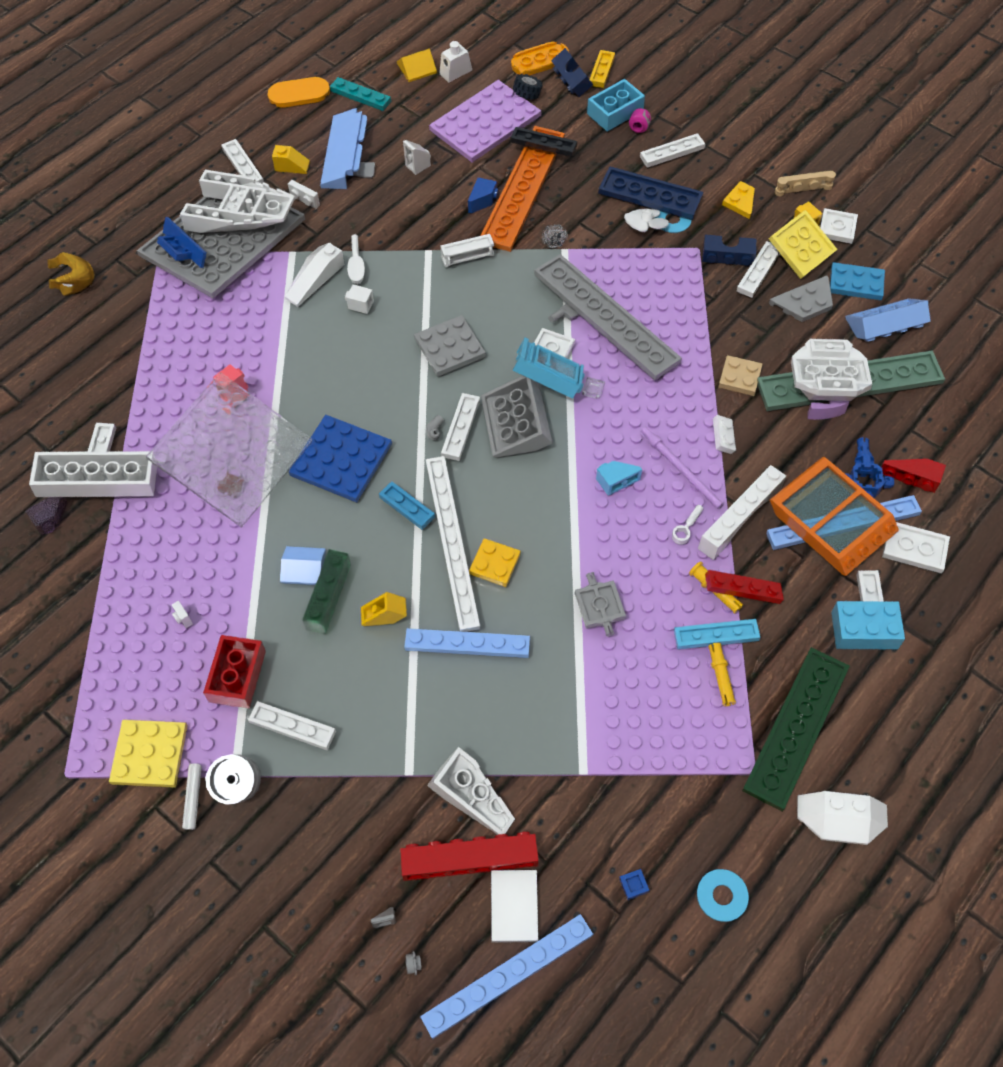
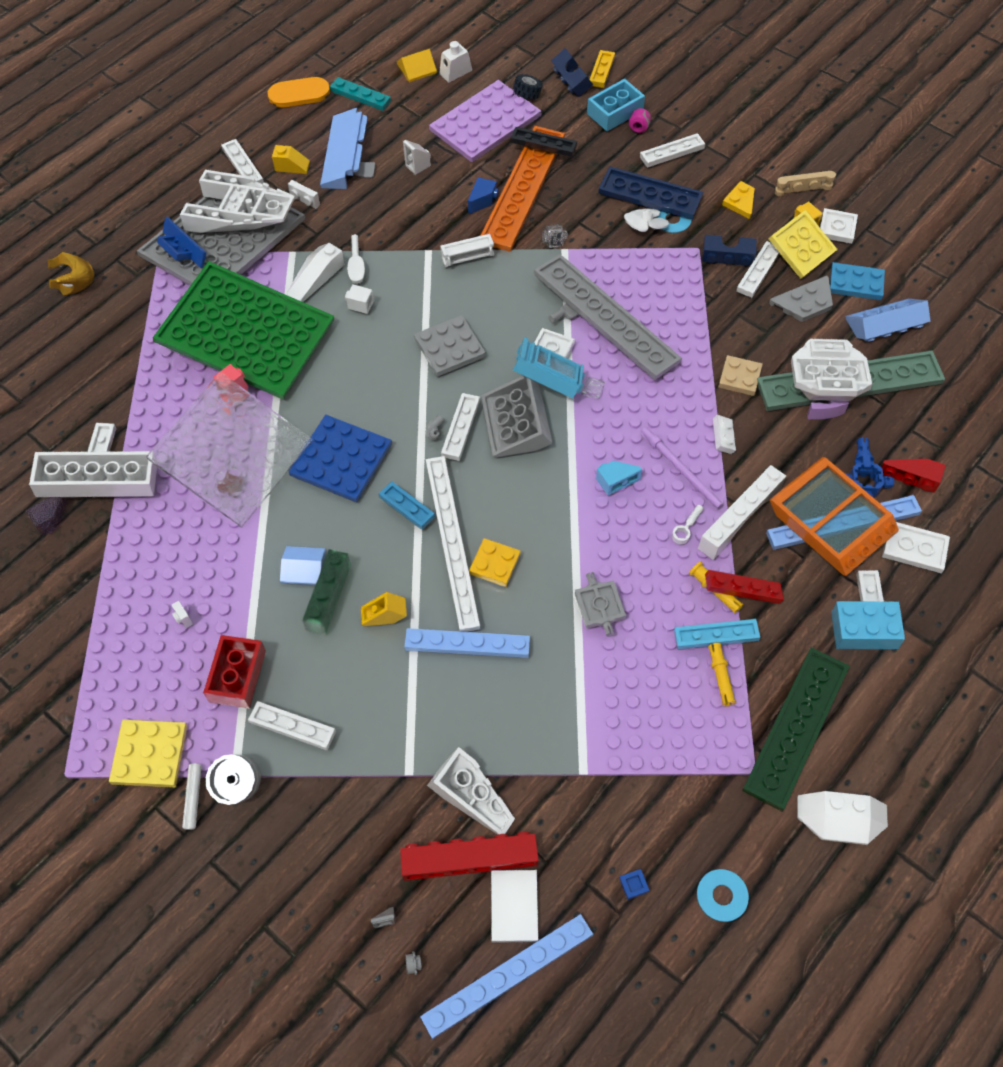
(244, 325): none -> green plate
(536, 58): light orange tile -> none

